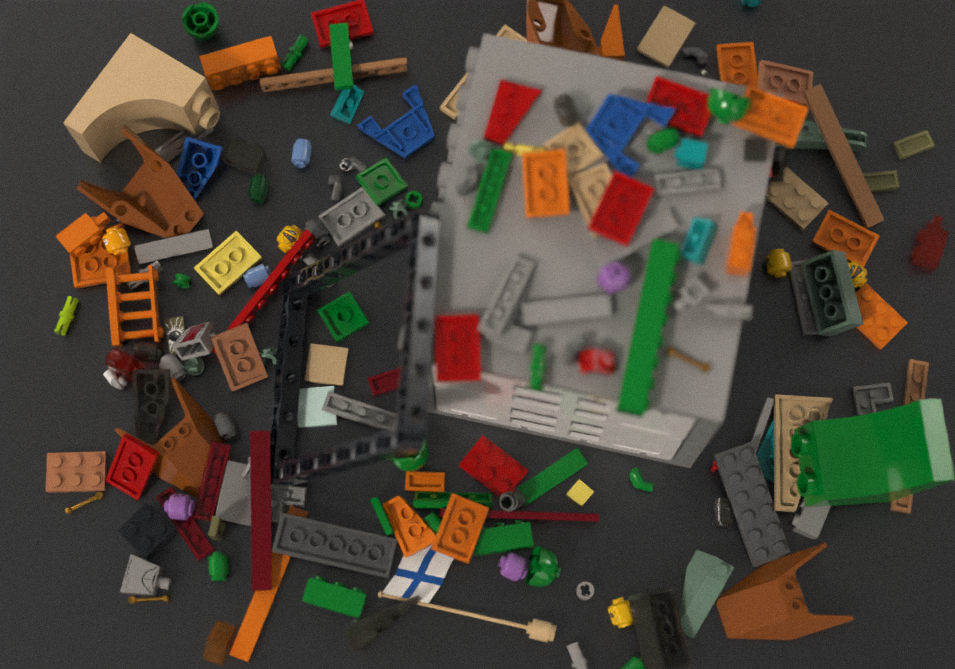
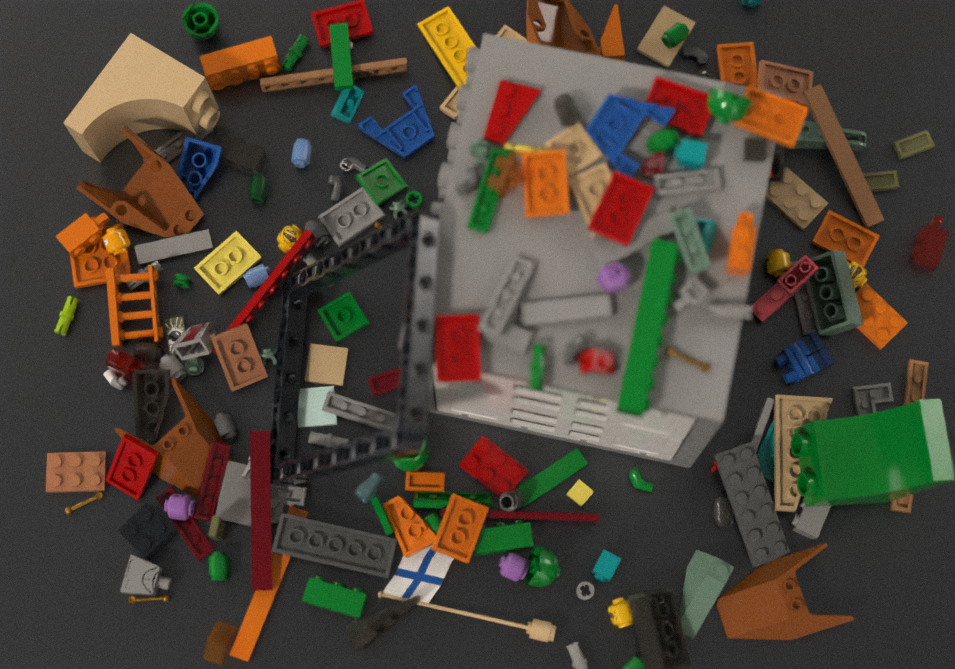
(326, 440): none -> light grey pin
(368, 488): none -> clear light blue cone
(448, 42): none -> yellow plate
(510, 176): none -> clear orange hips
(606, 566): none -> teal brick
(654, 165): none -> dark red tile
(675, 35): none -> green brick
(690, 241): none -> sand green plate
(784, 289): none -> coral slope
(799, 363): none -> blue hips

